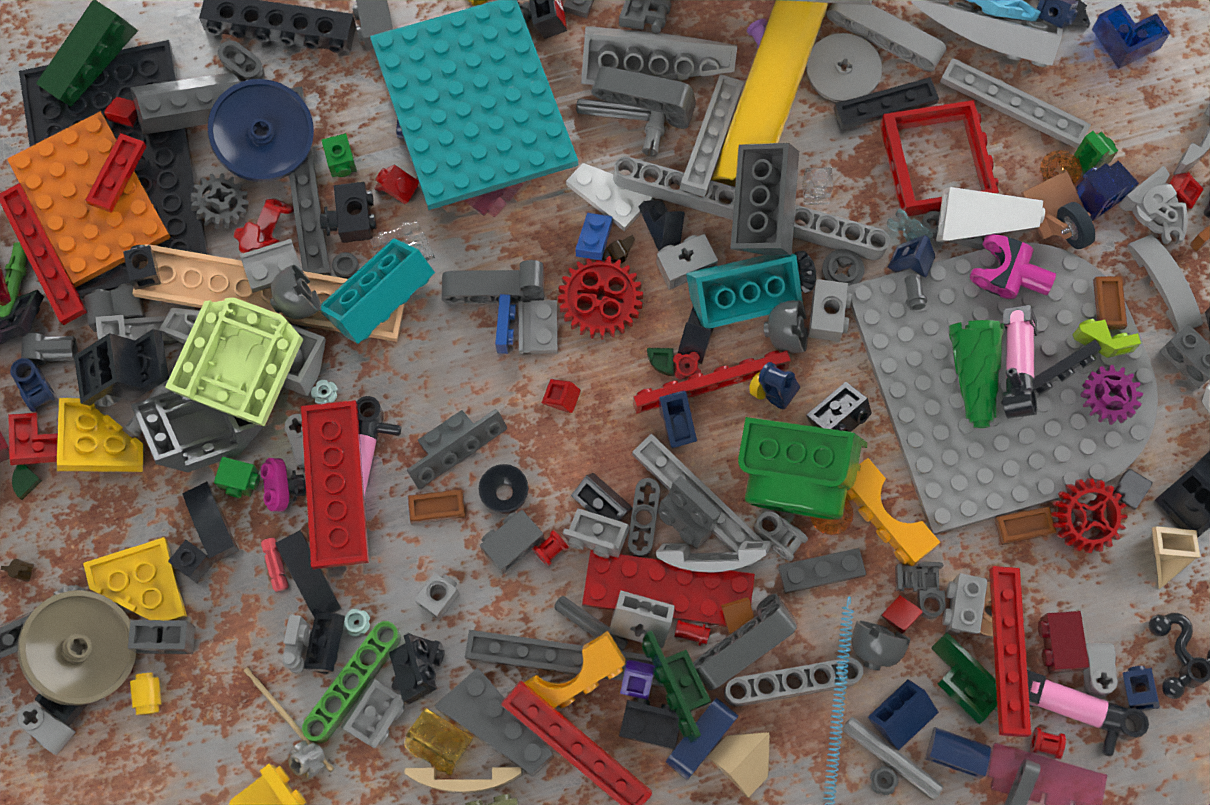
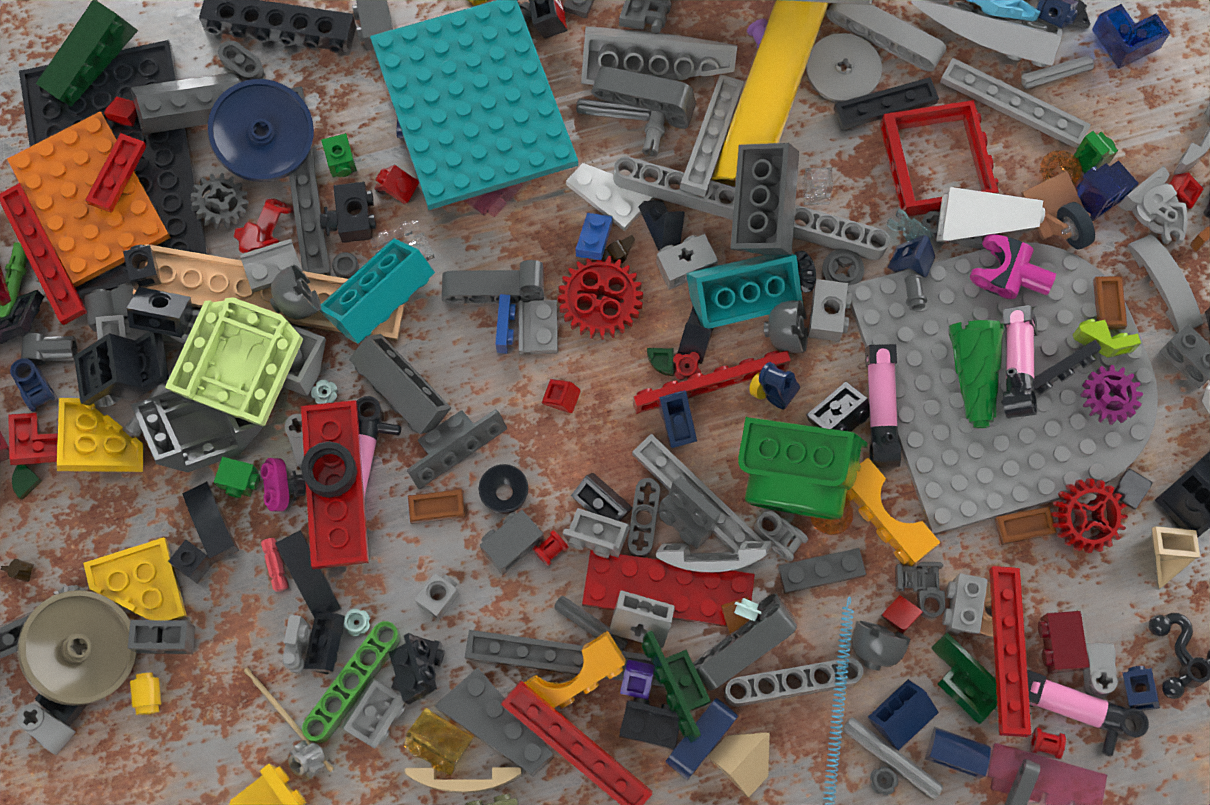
(159, 312): none -> black brick
(324, 449): none -> black tyre
(399, 384): none -> dark grey brick
(692, 632): red pin -> none
(747, 609): none -> light aqua plate
(884, 444): none -> piece
(1057, 72): none -> light grey axle

